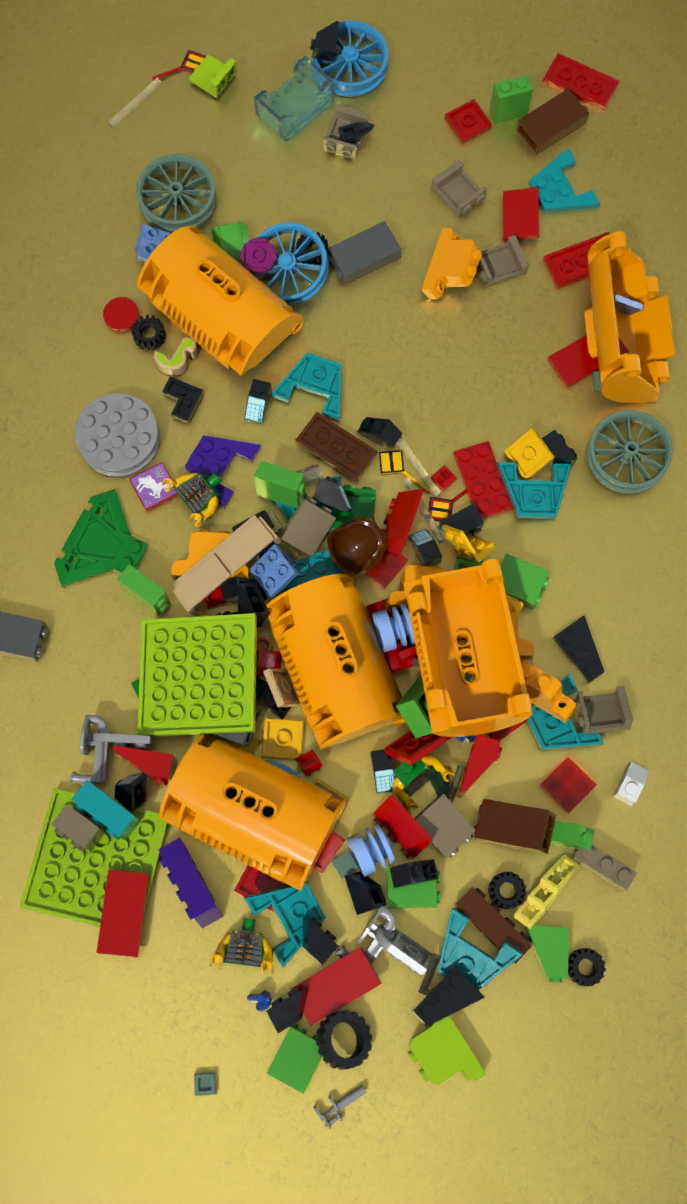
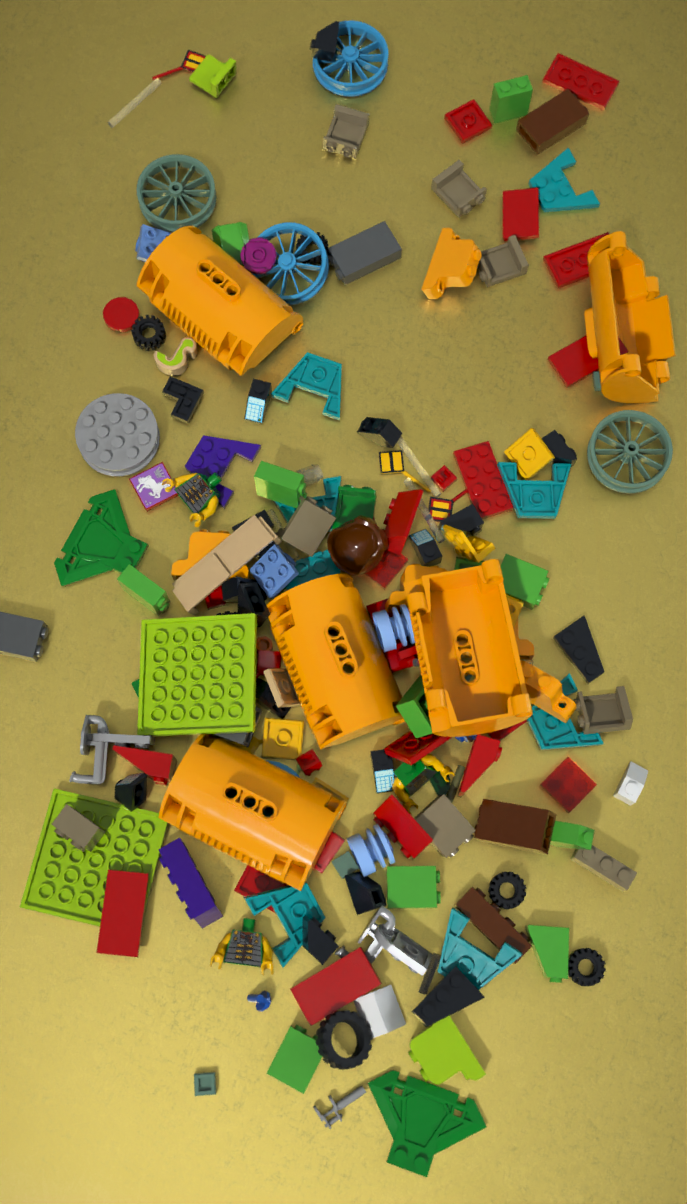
(104, 811): teal brick -> none
(288, 1011): black slope -> none
(296, 101): clear light blue windscreen -> none
(332, 494): black slope -> none
(336, 446): reddish brown plate -> none
(352, 132): black plate -> none
(380, 1011): none -> white slope
(413, 873): black slope -> none
(422, 1120): none -> green plate
(547, 891): light yellow slope -> none
(627, 305): tile -> none

